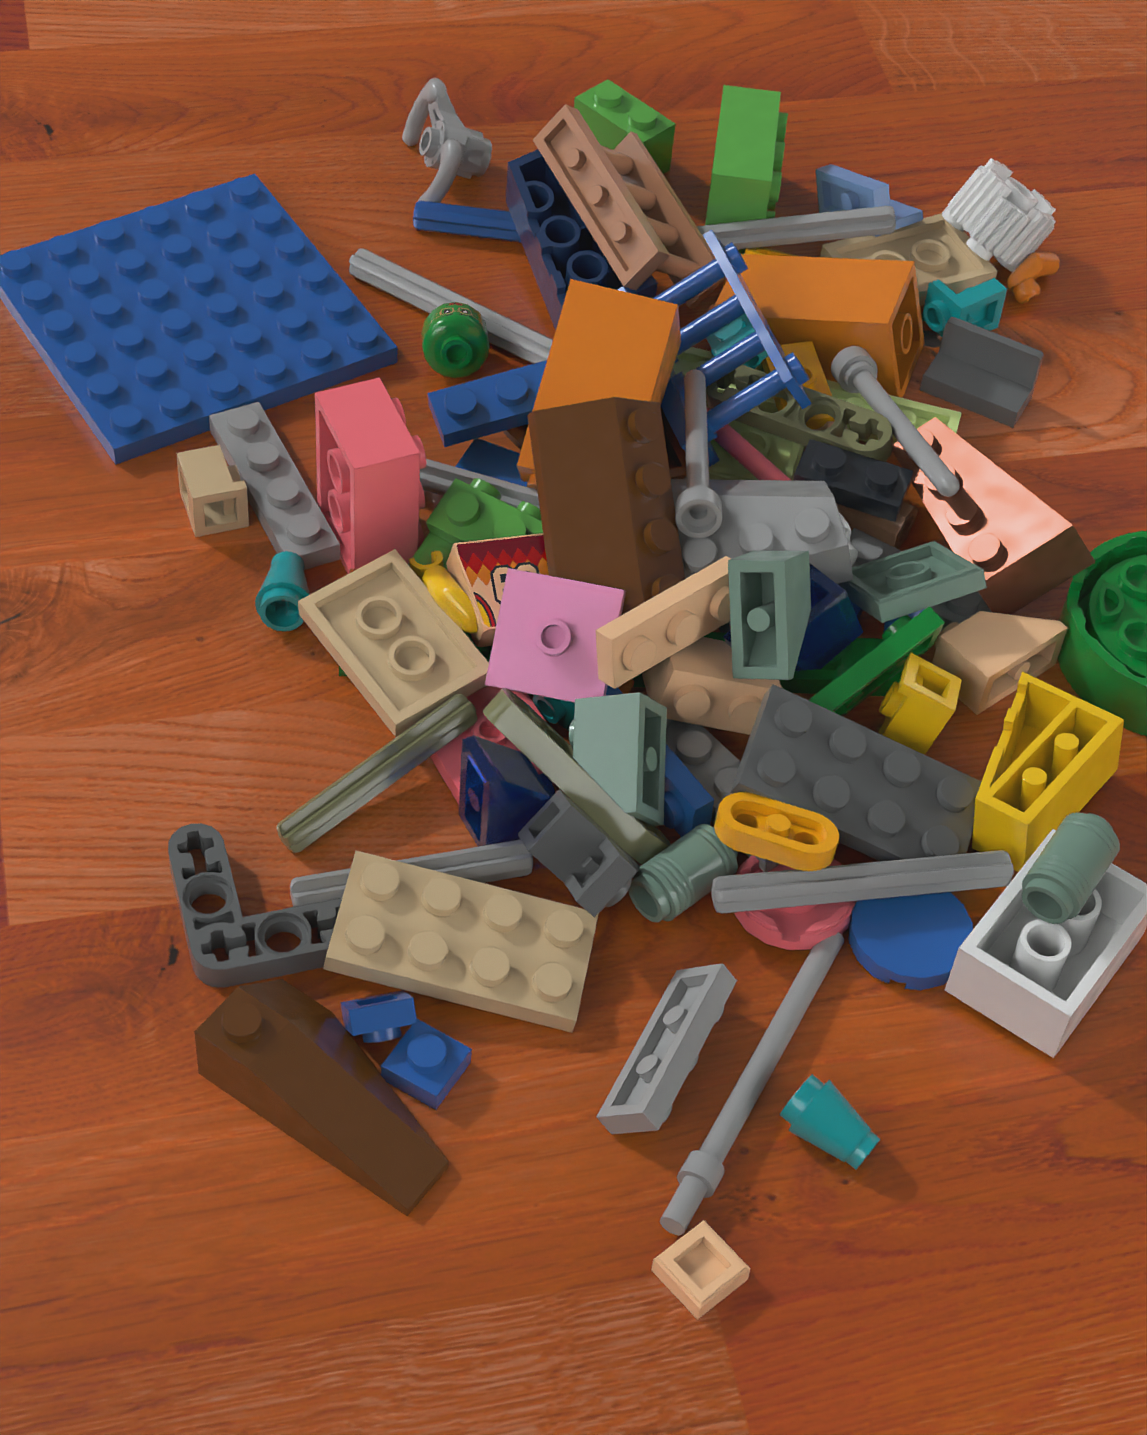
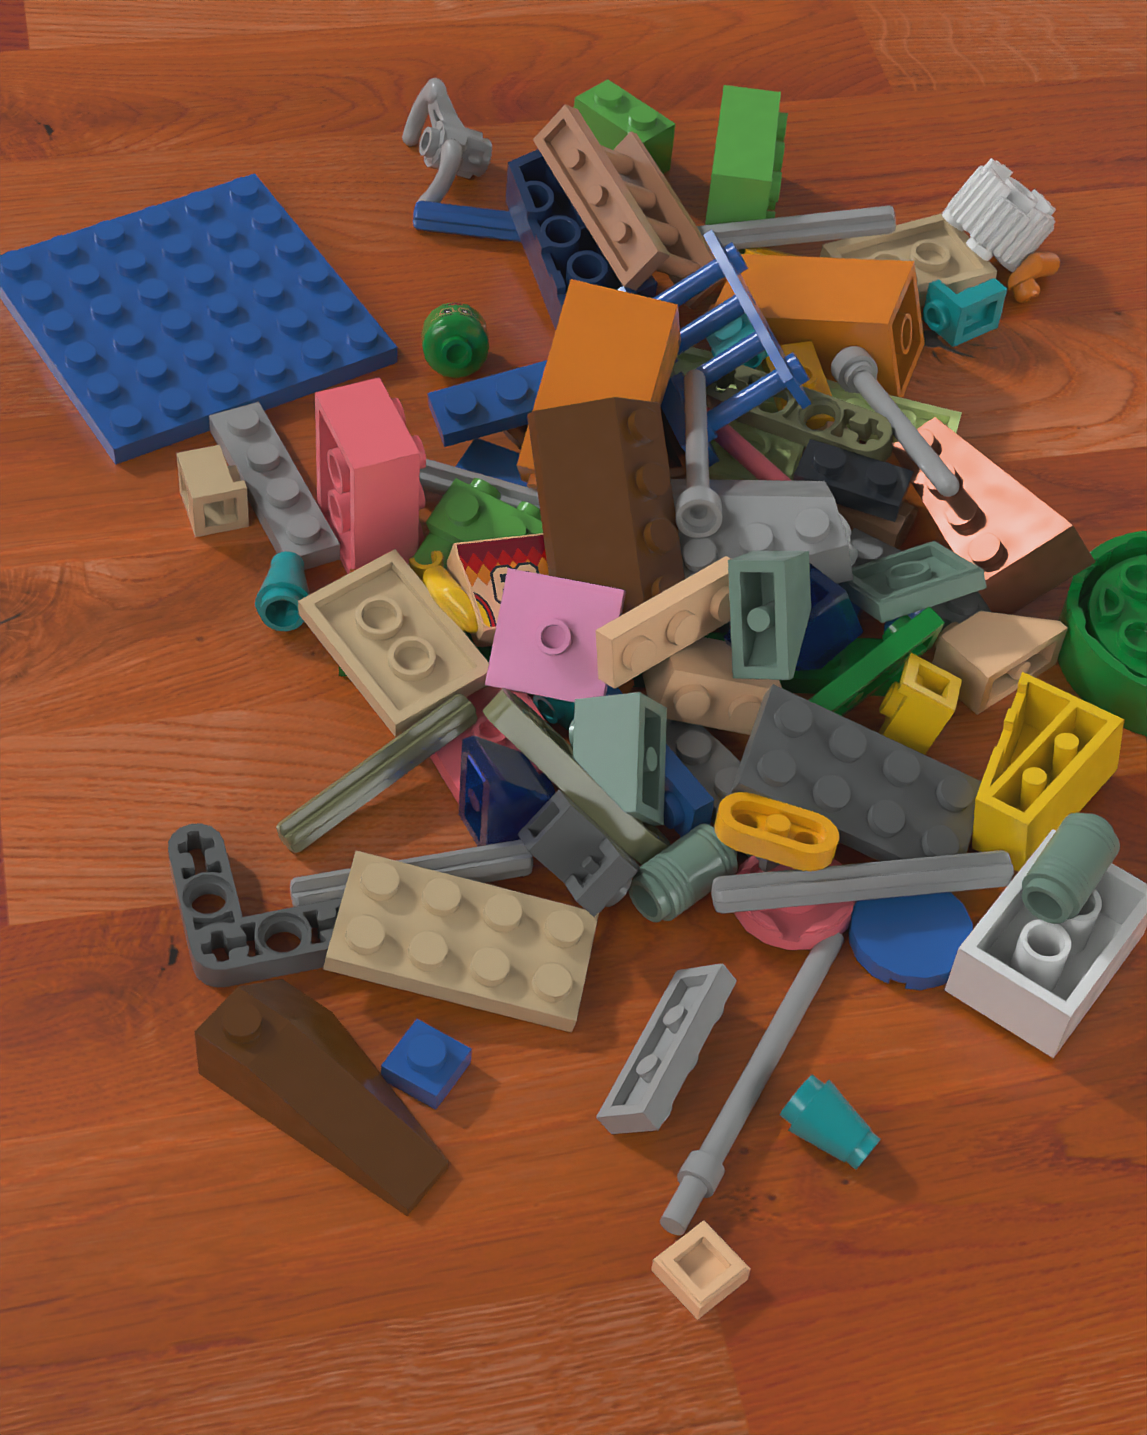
(379, 1016): blue plate -> none
(429, 295): light grey axle -> none
(846, 190): medium blue panel -> none
(983, 372): dark grey panel -> none

